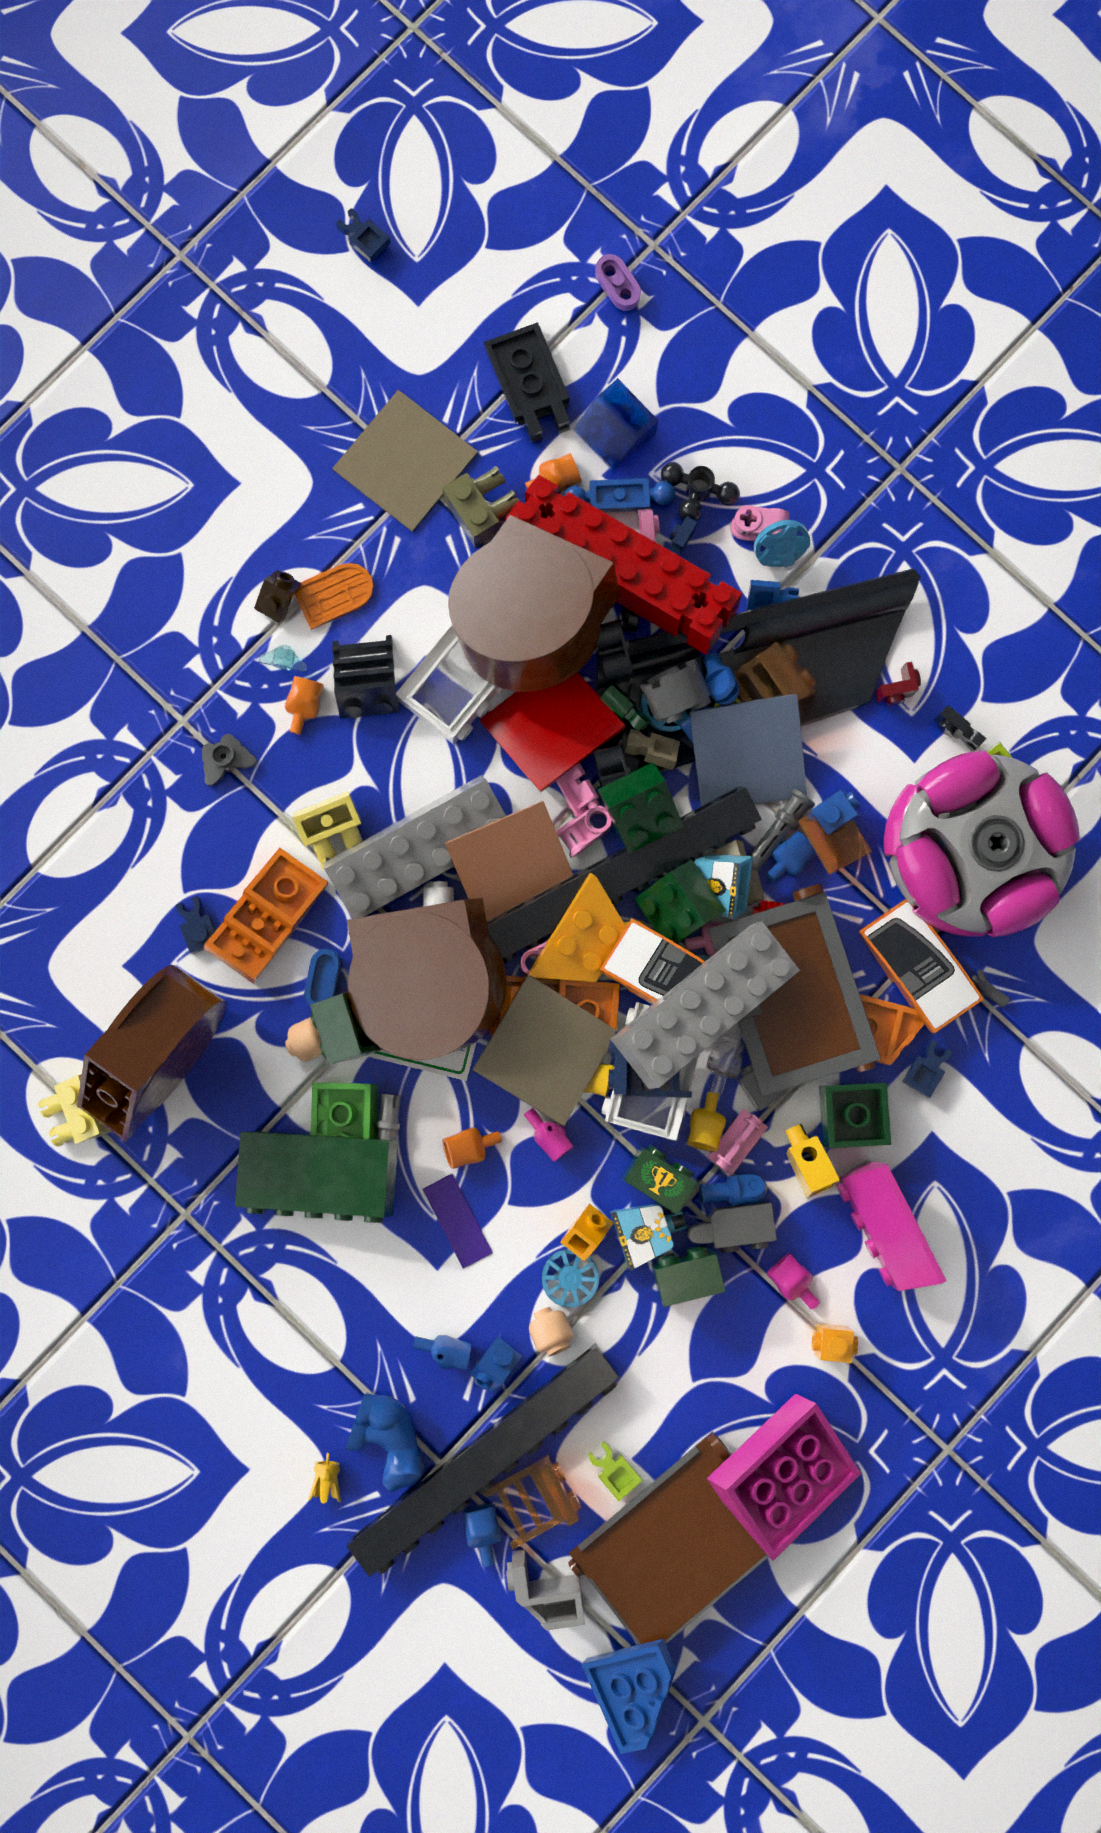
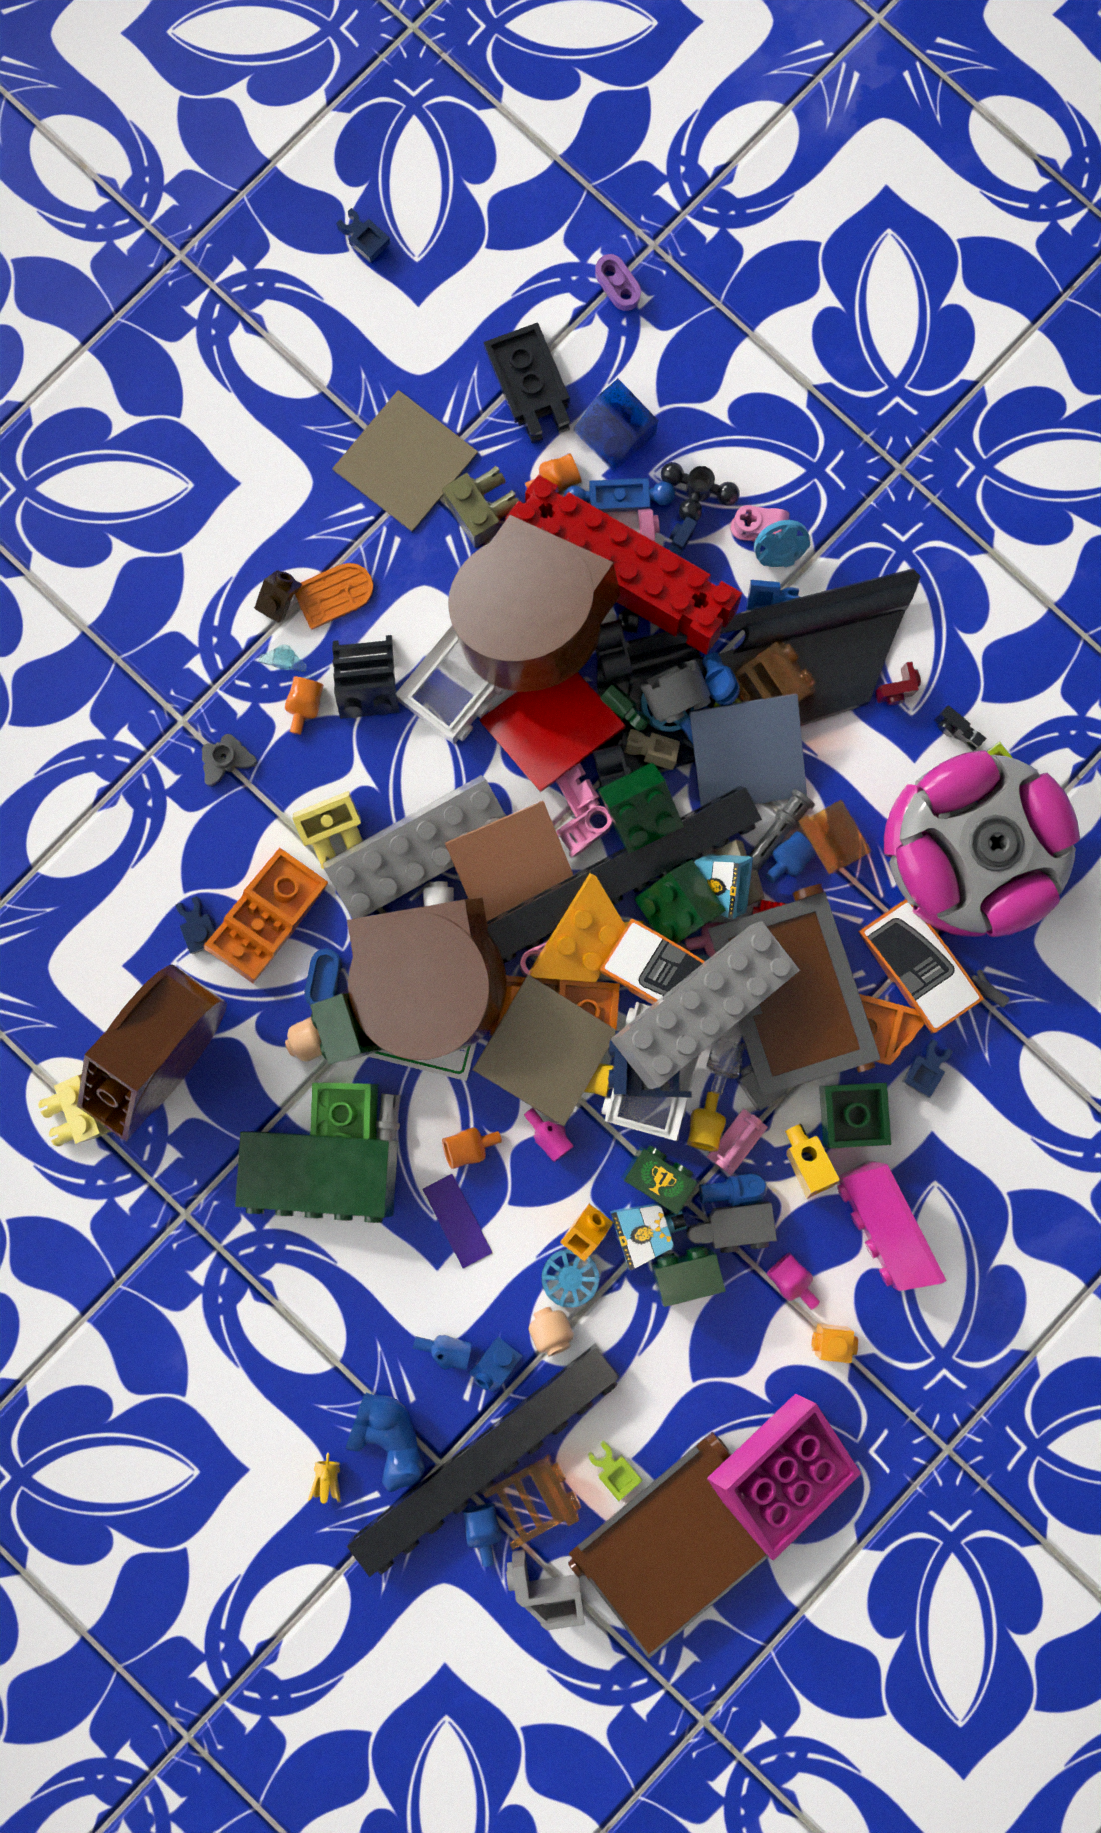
(632, 1690): blue plate -> none
(836, 811): blue bracket -> none

